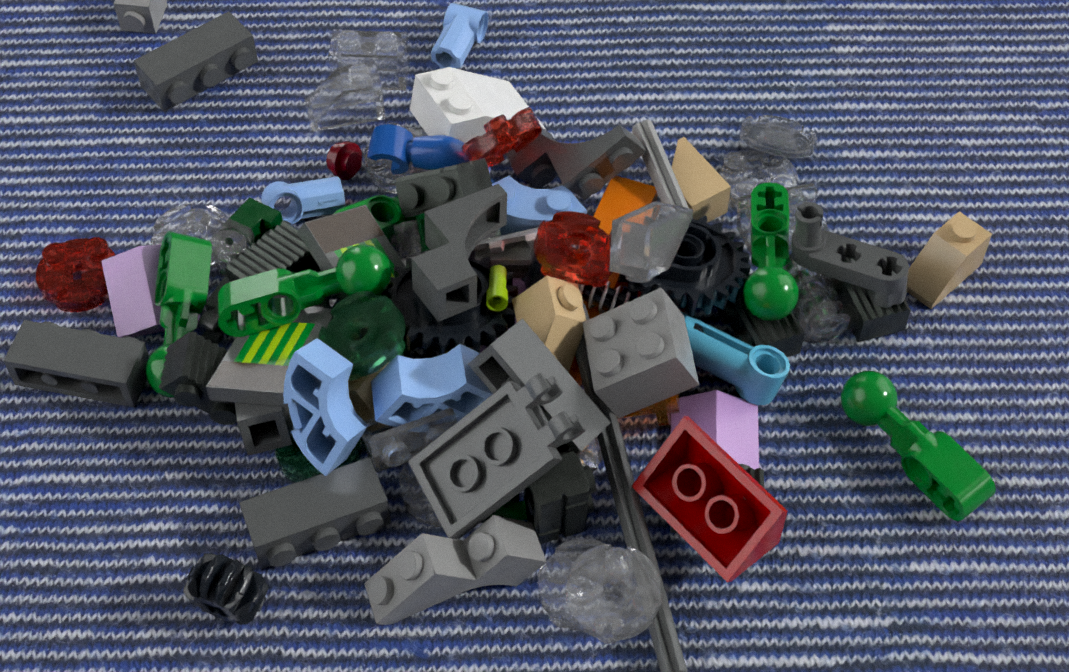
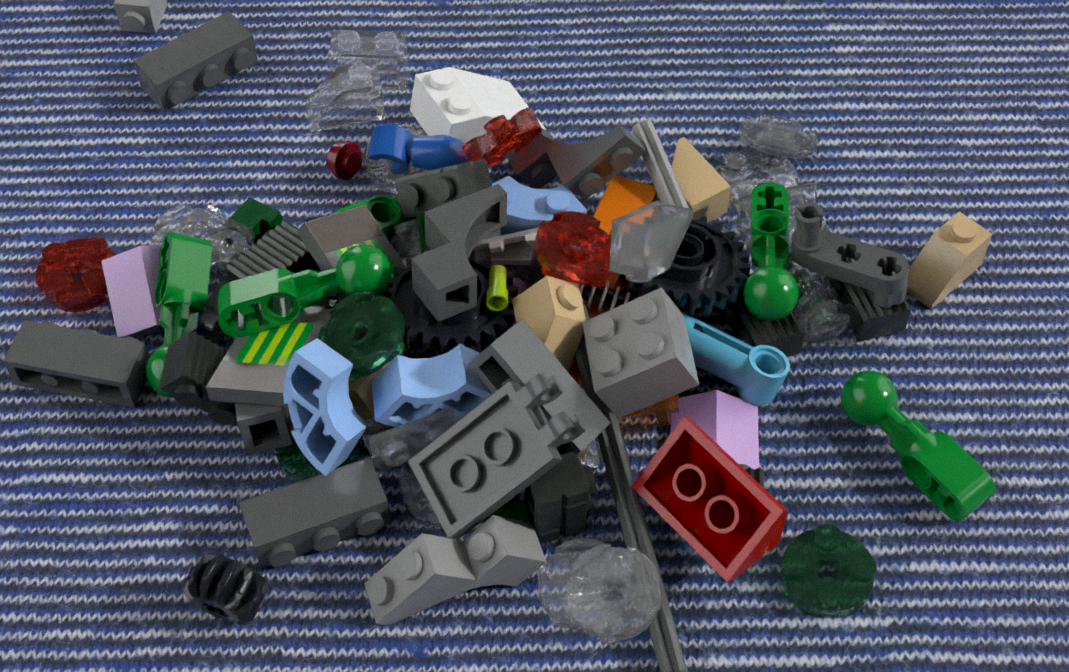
(307, 198): light blue piece -> none
(460, 30): light blue piece -> none
(829, 596): none -> clear green plate

